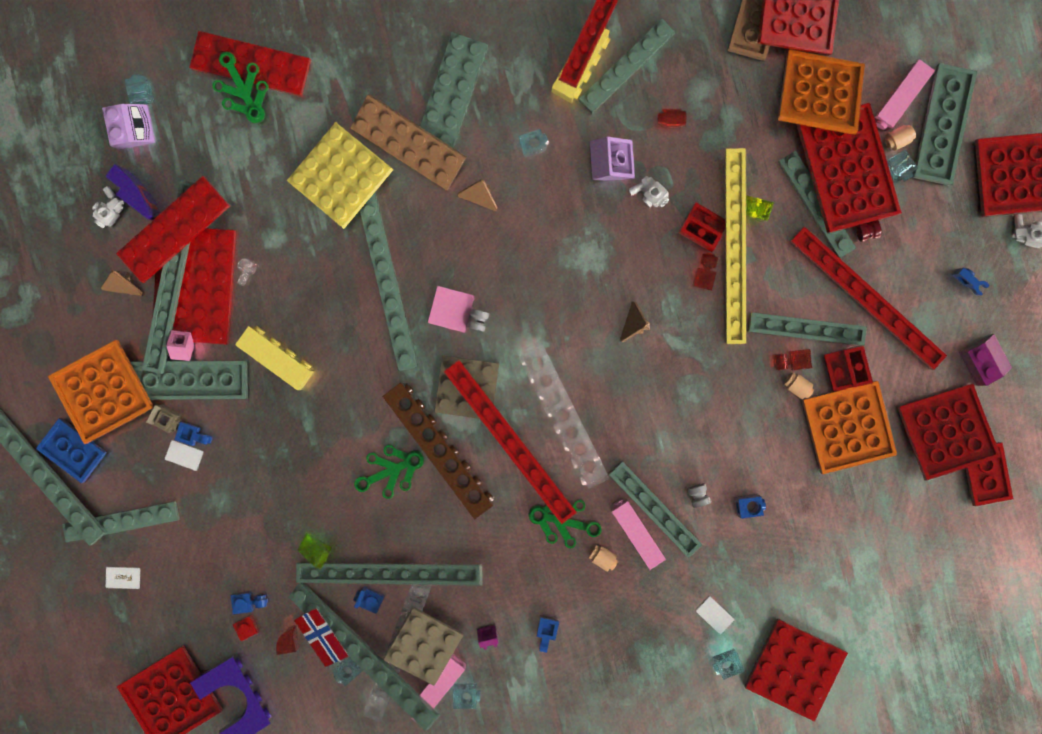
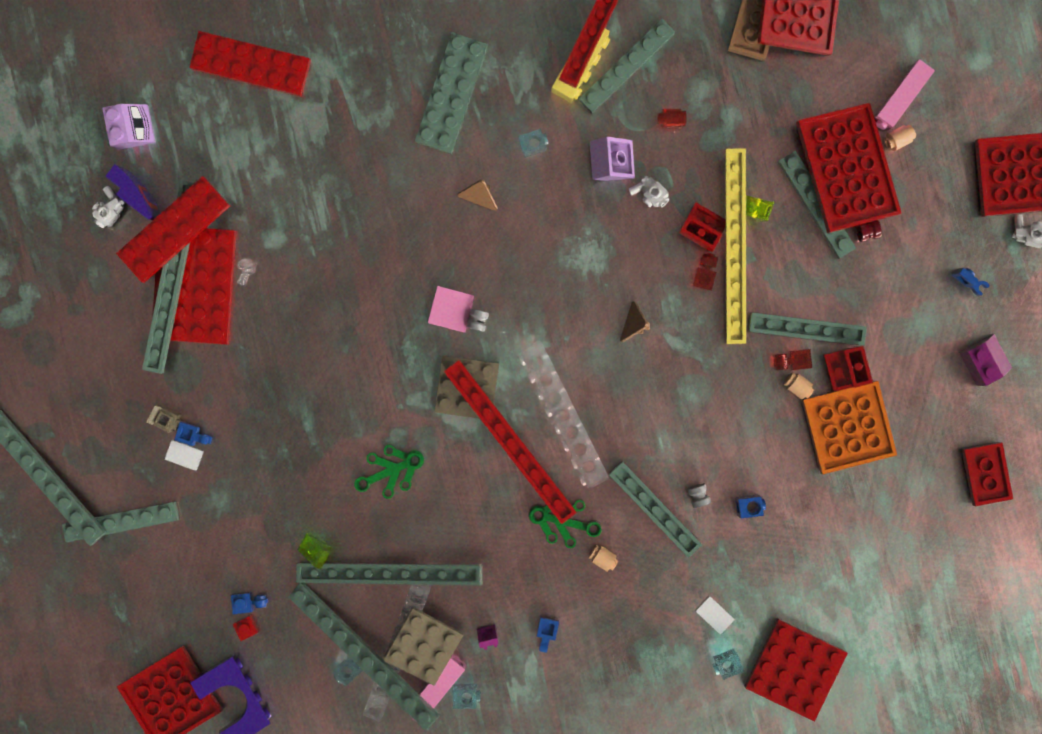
(69, 452): blue plate -> none
(101, 391): orange plate -> none
(120, 284): medium nougat piece -> none
(122, 577): white sticker -> none
(139, 90): clear light blue brick -> none
(180, 345): bright pink brick -> none
(195, 380): sand green plate -> none
(242, 90): green plant -> none
(274, 357): light yellow brick -> none
(288, 641): clear red brick -> none
(321, 637): sticker -> none
(339, 175): light yellow plate -> none
(368, 599): blue bracket -> none
(388, 284): sand green plate -> none
(408, 142): medium nougat plate -> none
(474, 507): reddish brown brick -> none
(637, 533): bright pink brick -> none
(821, 92): orange plate -> none
(868, 298): red plate -> none
(901, 166): clear light blue brick -> none
(944, 124): sand green plate -> none
(949, 432): red plate -> none

